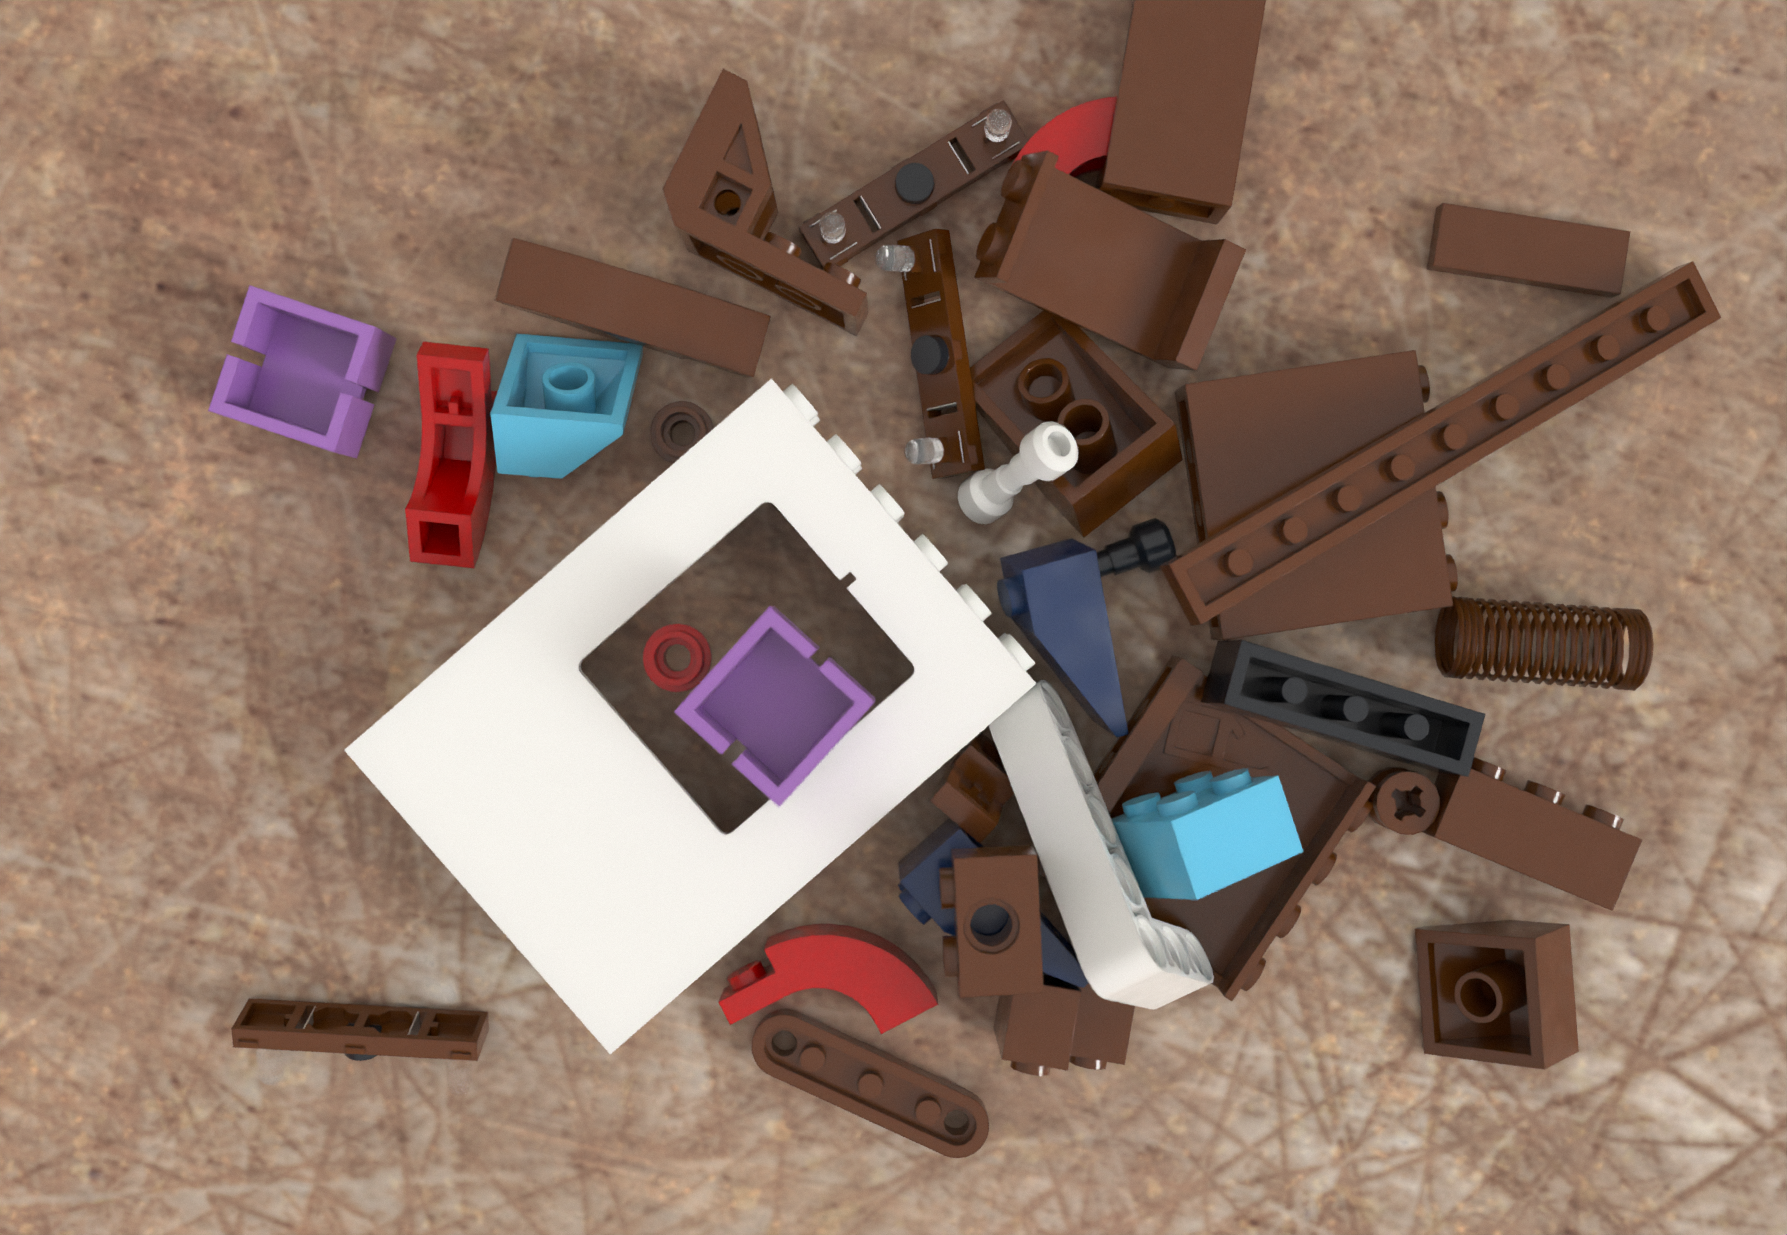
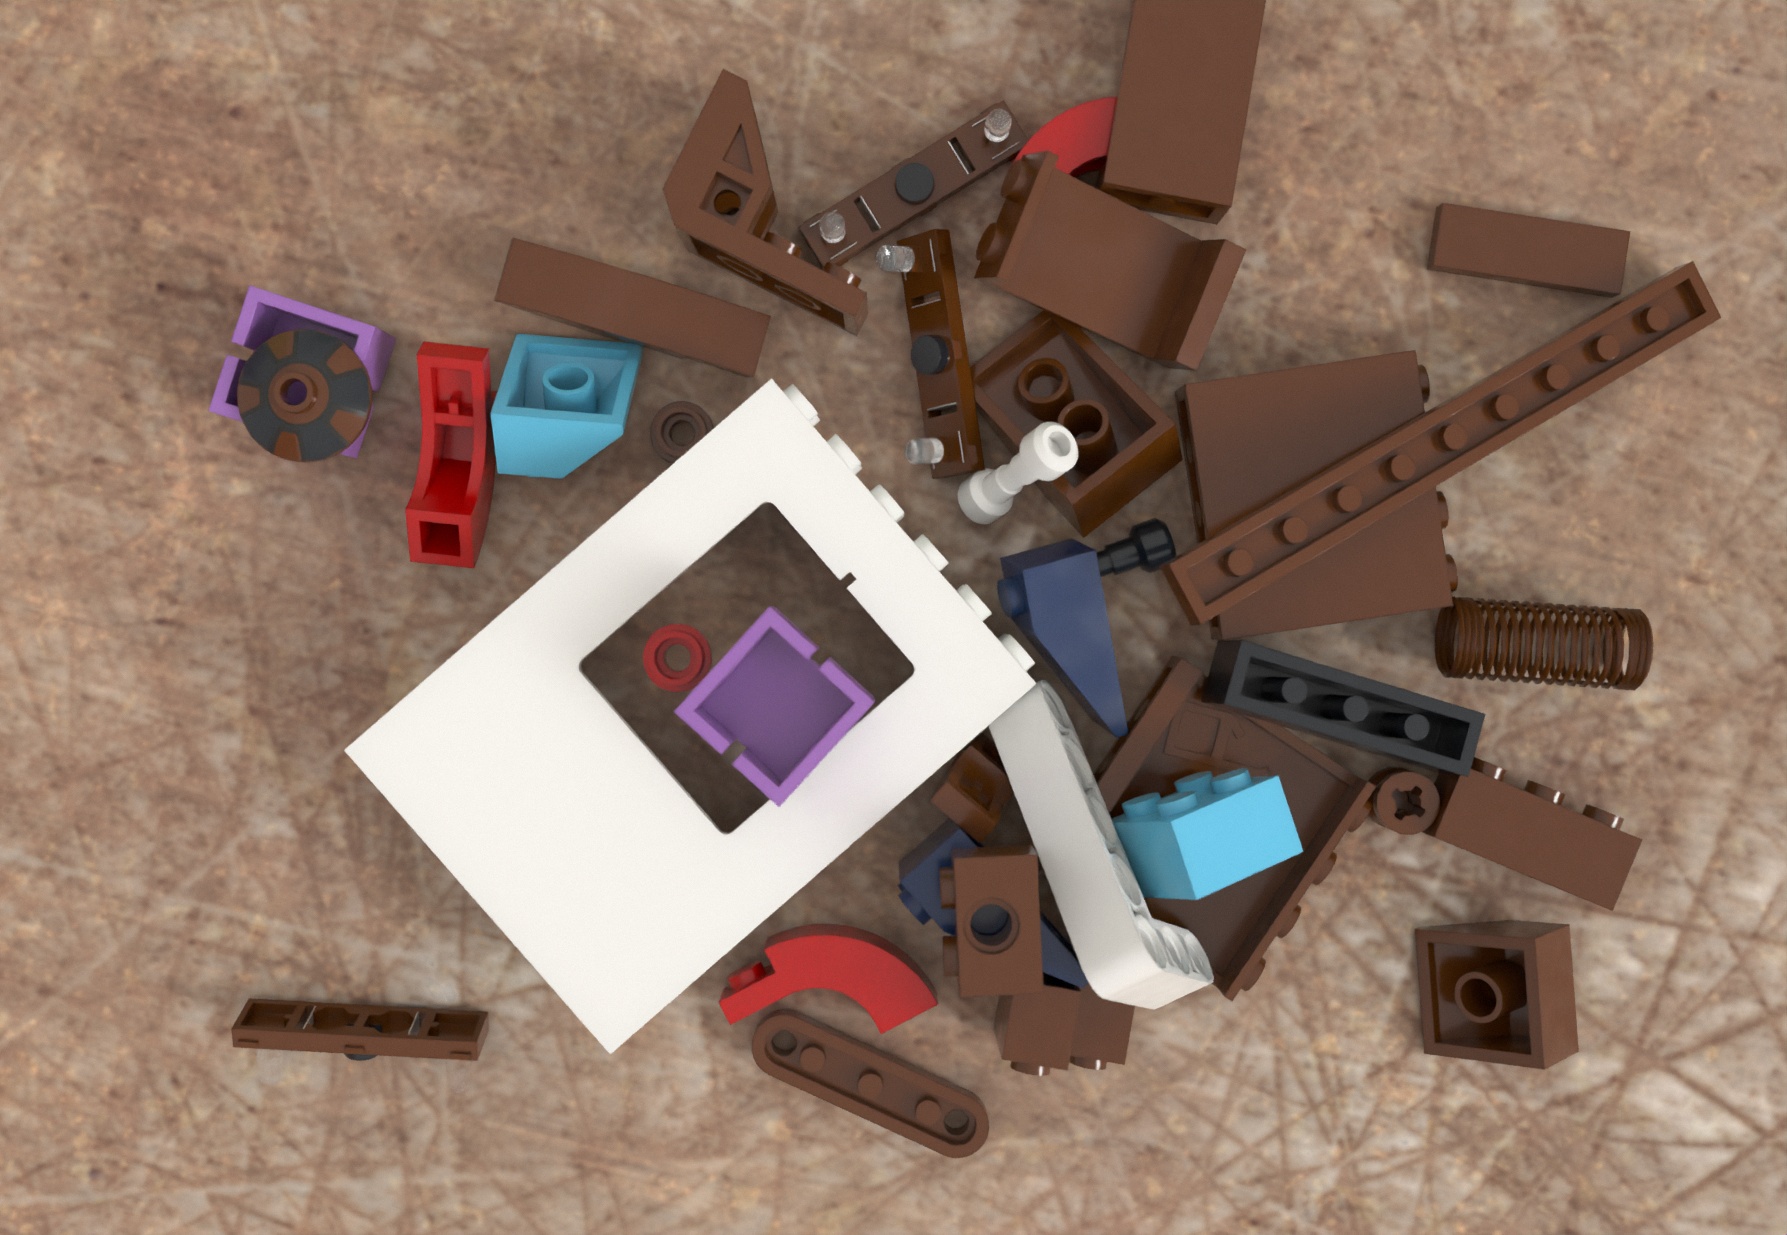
(335, 401): none -> dish

